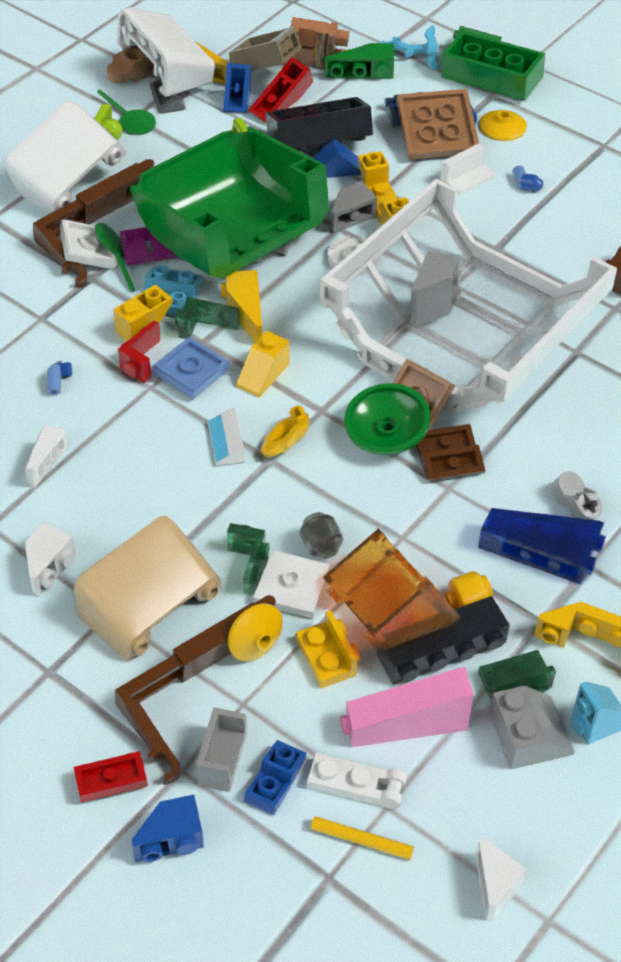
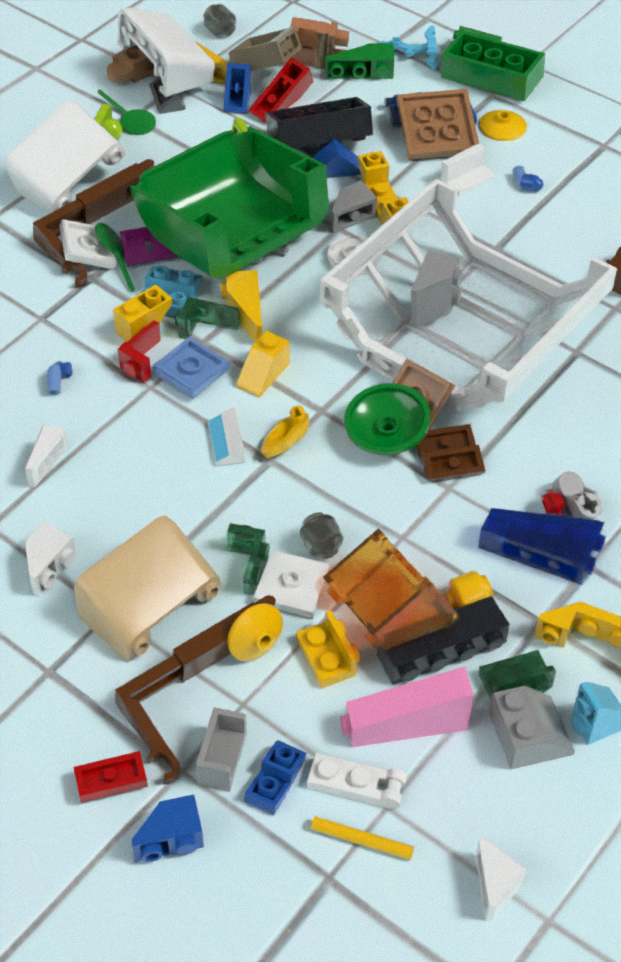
(219, 20): none -> clear smoke head
(553, 502): none -> red plate

